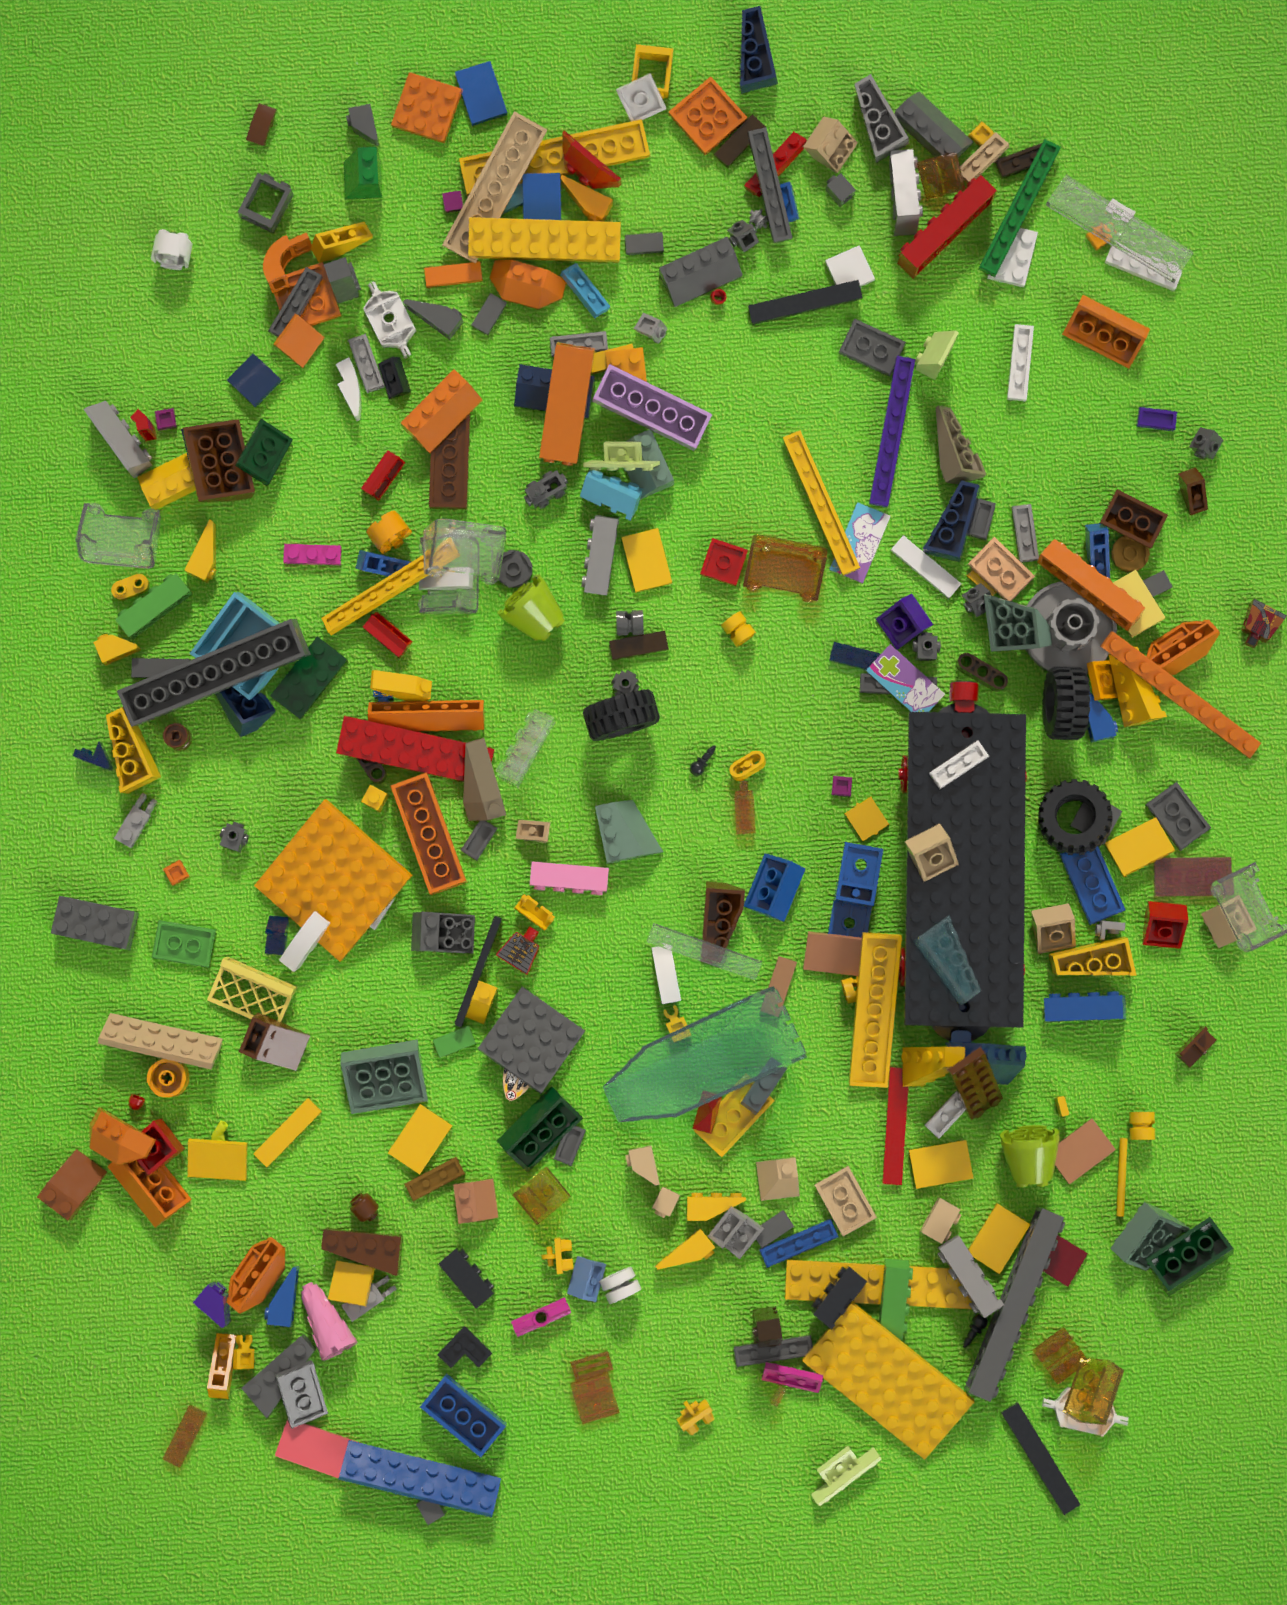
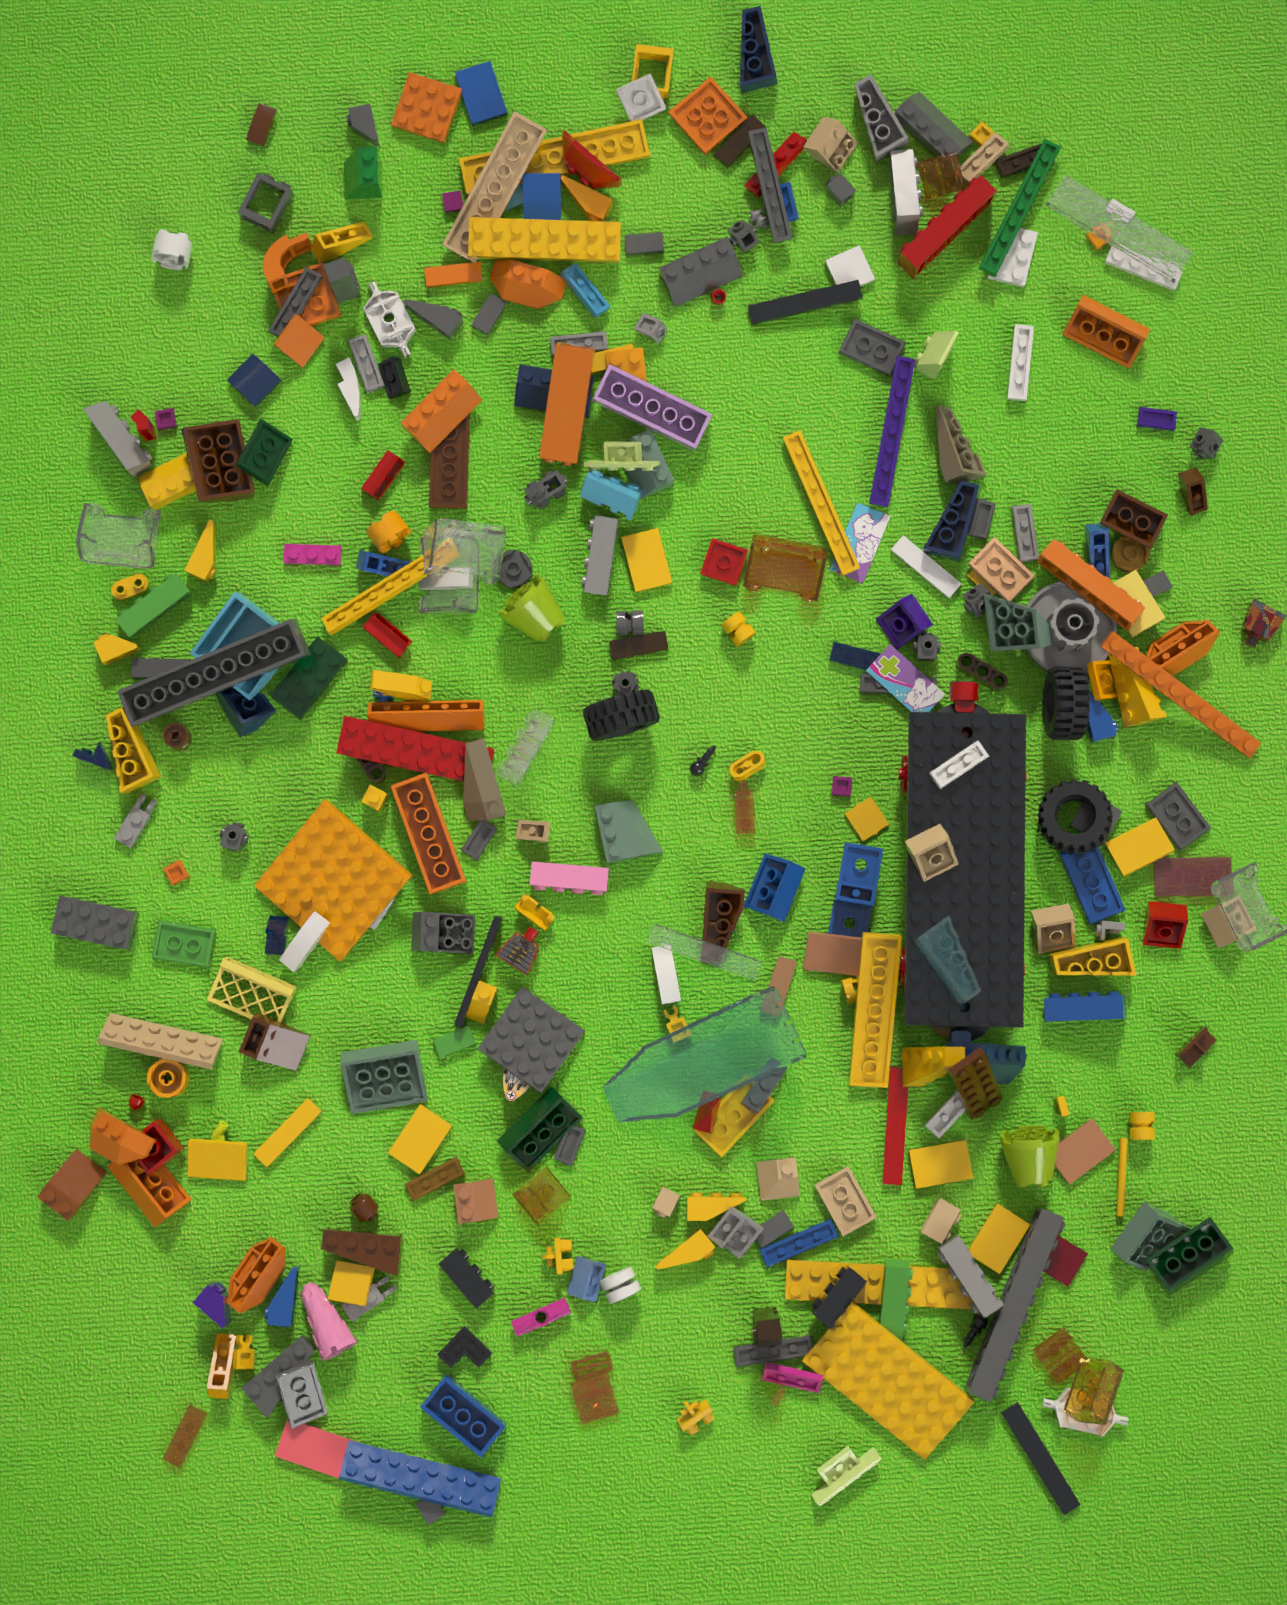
(643, 1163): tan slope -> none

